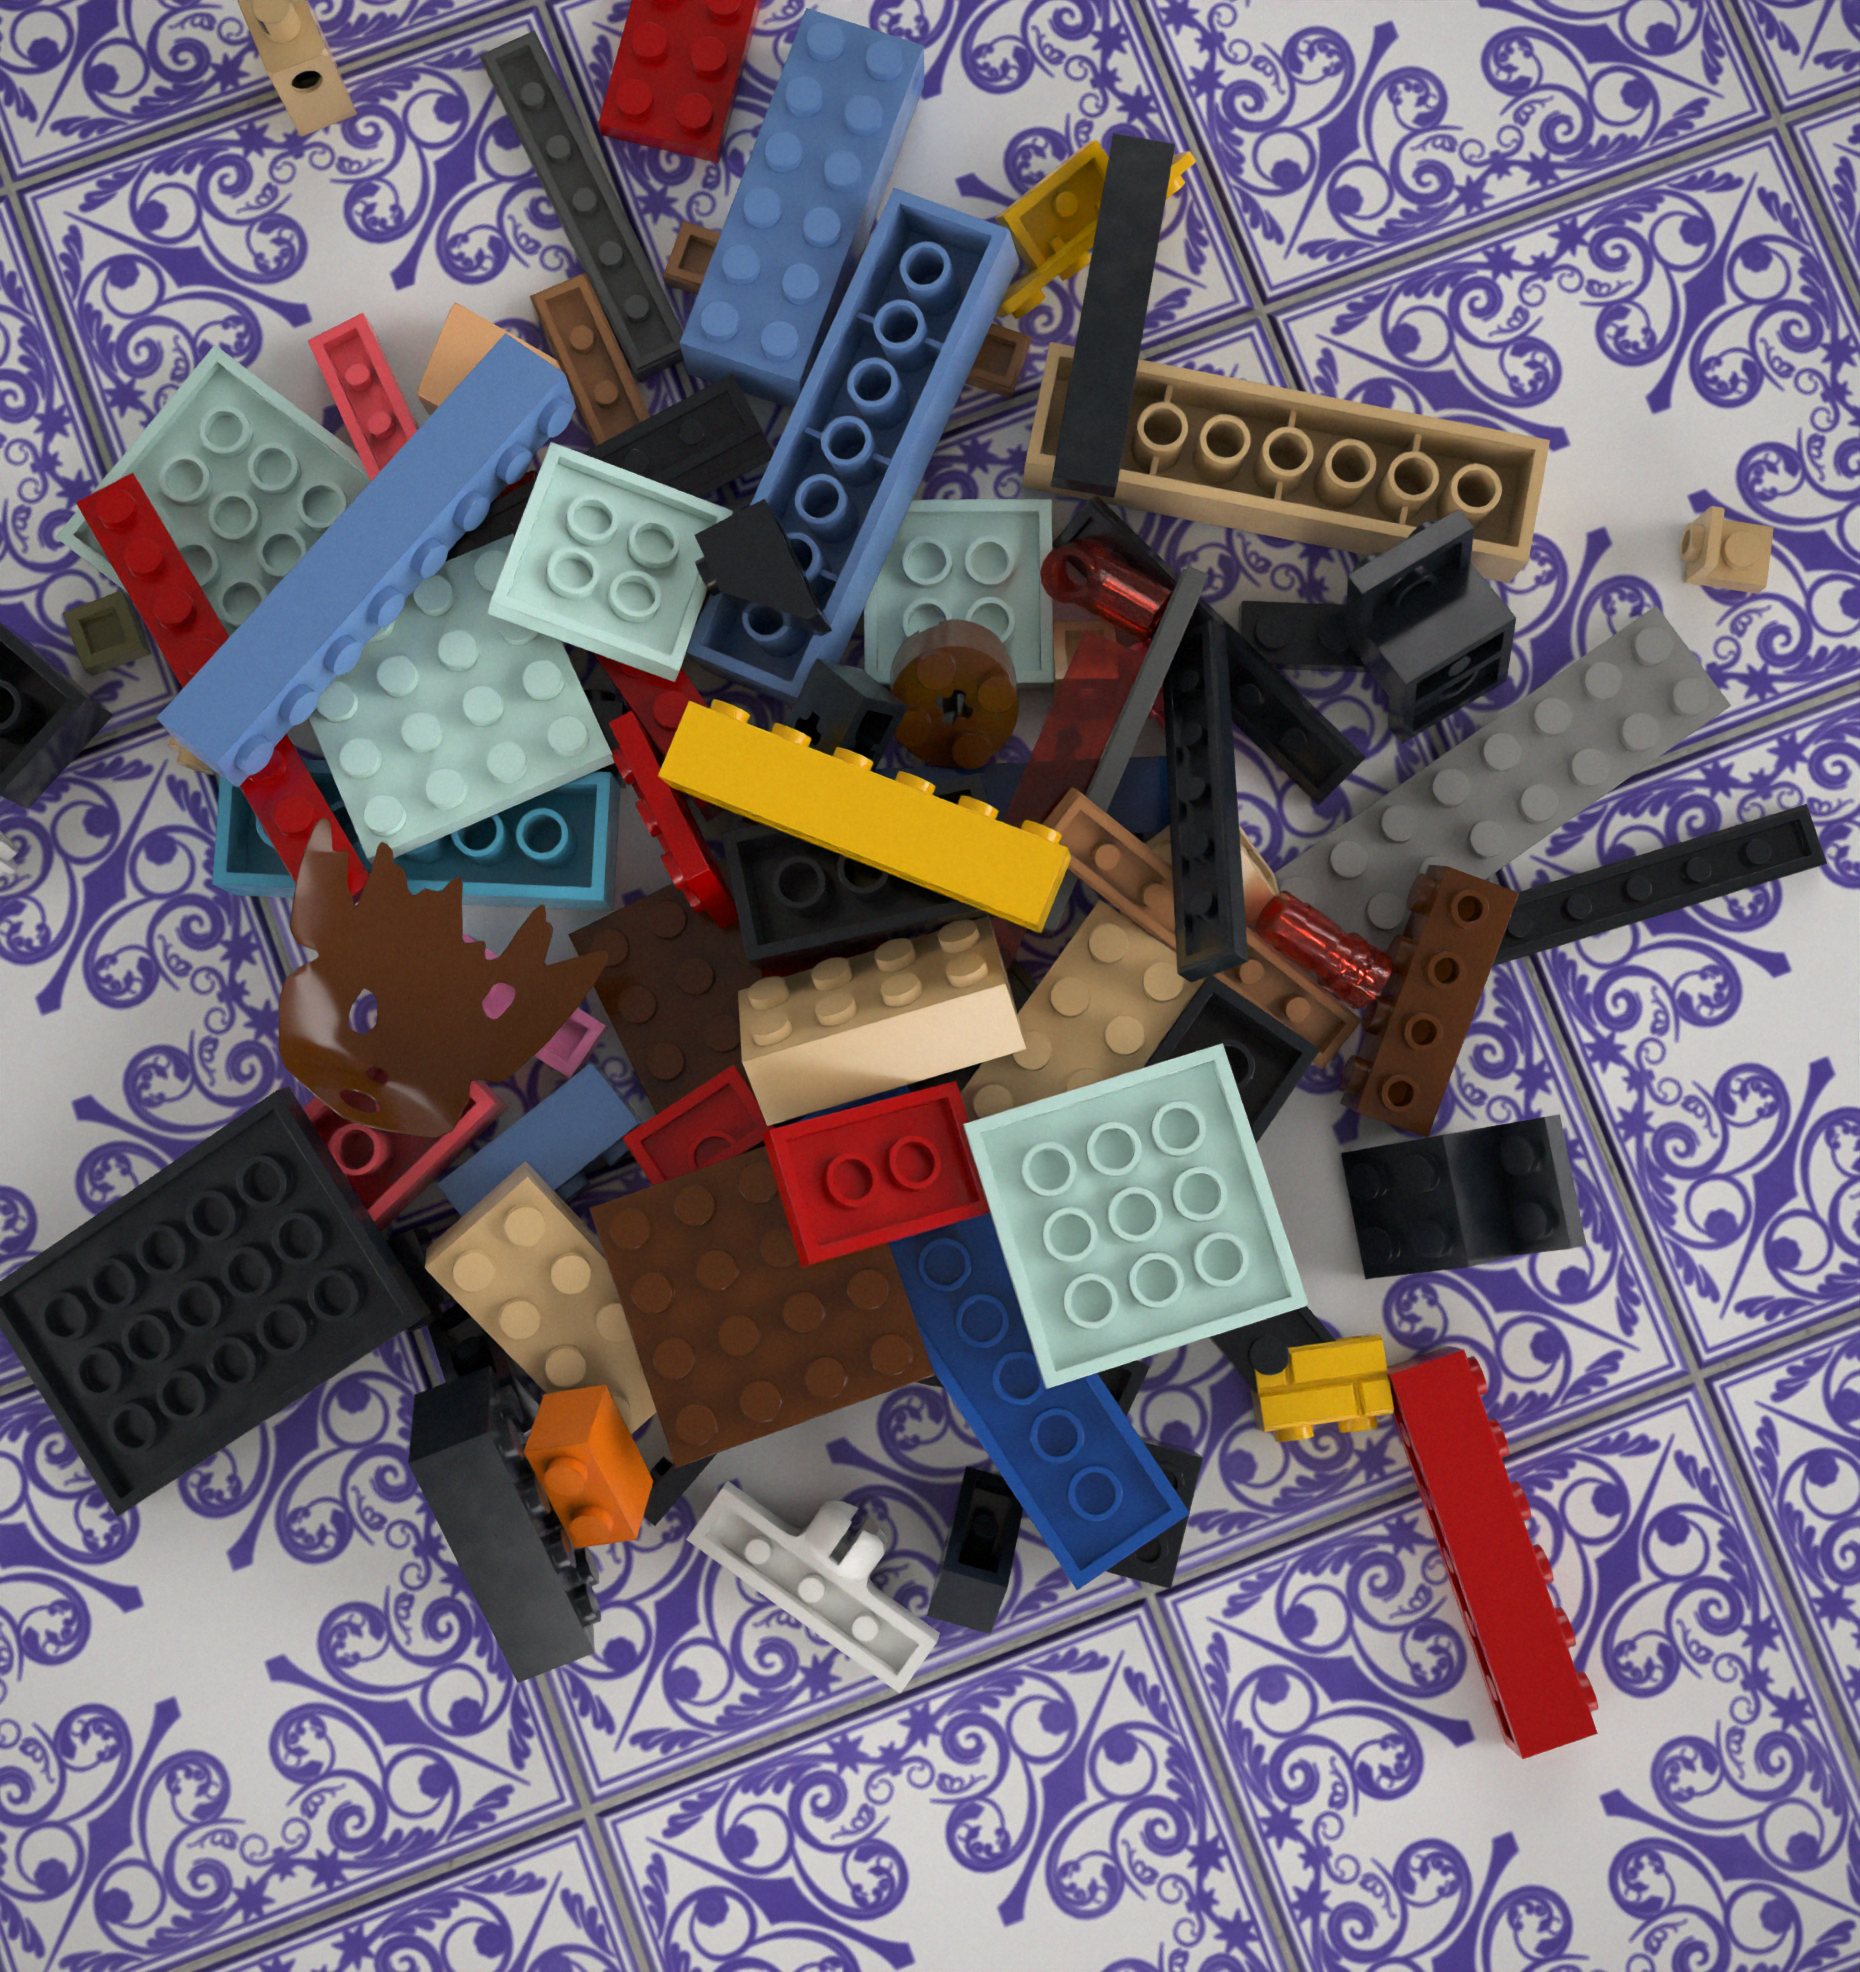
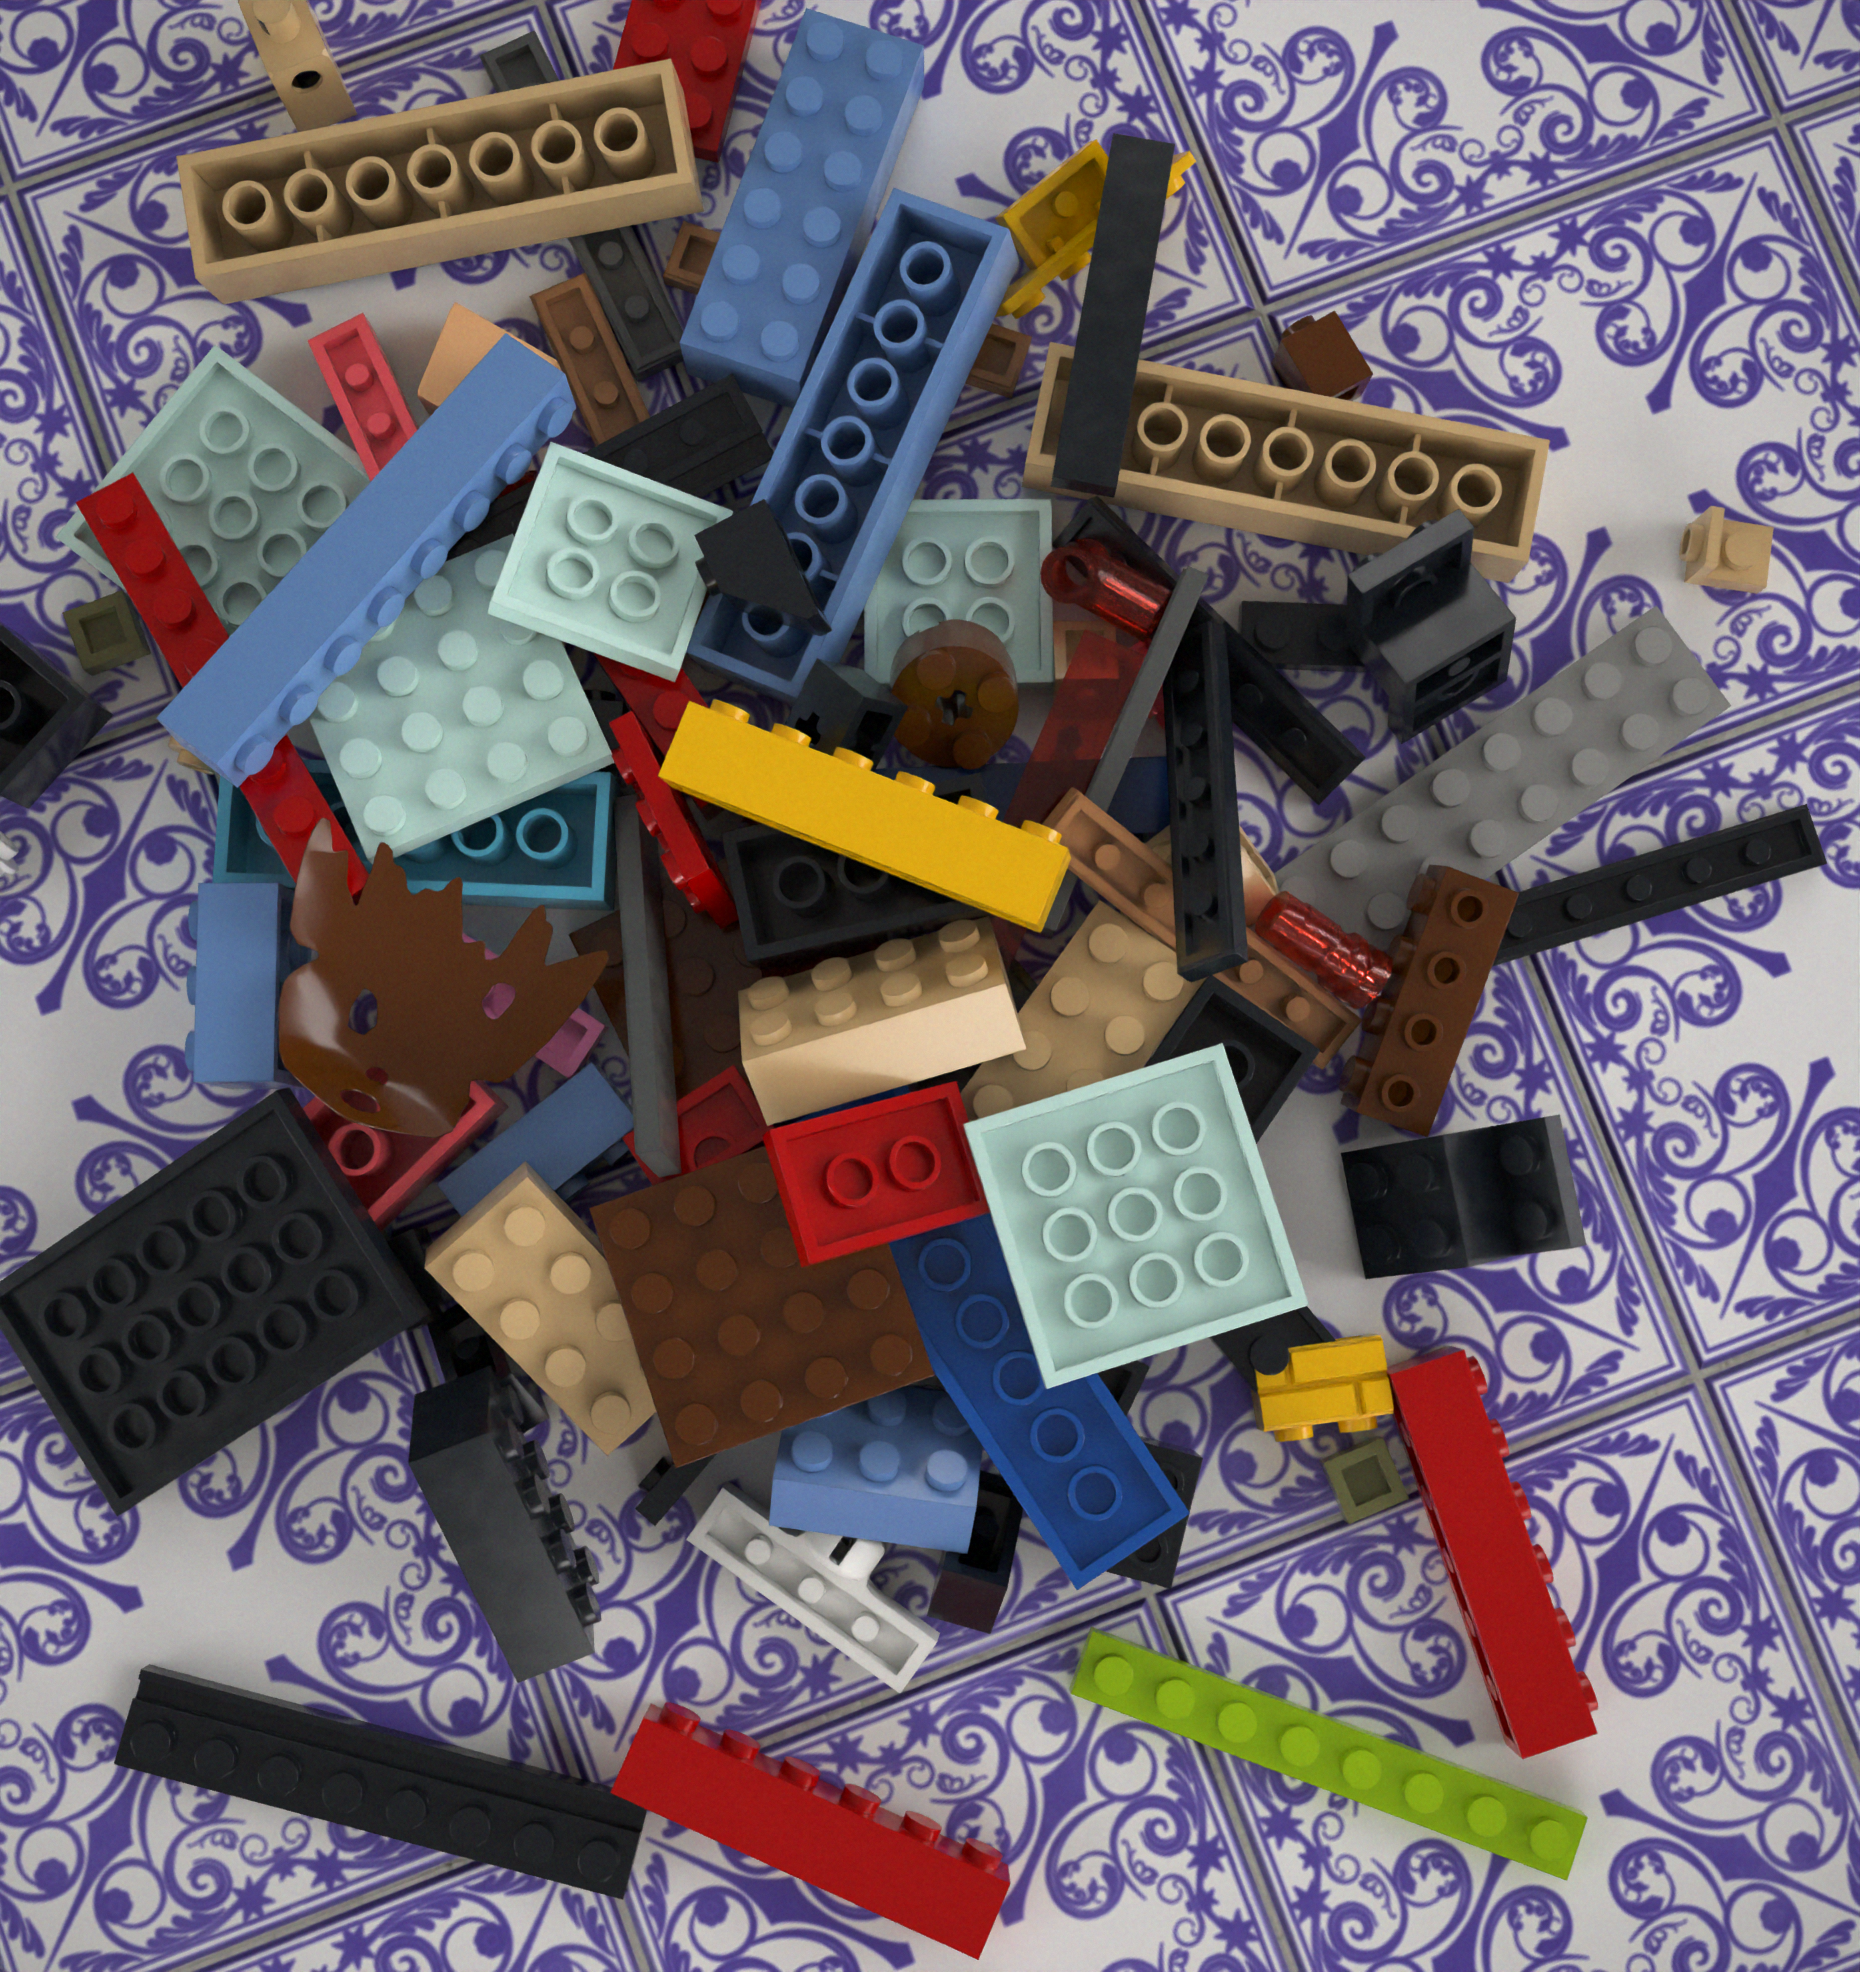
(238, 983): none -> medium blue brick
(381, 1781): none -> black plate
(440, 183): none -> tan brick
(589, 1466): orange brick -> none
(646, 992): none -> dark grey tile
(814, 1829): none -> red brick
(882, 1472): none -> medium blue brick
(1321, 359): none -> reddish brown brick
(1328, 1753): none -> lime plate
(1364, 1479): none -> olive plate

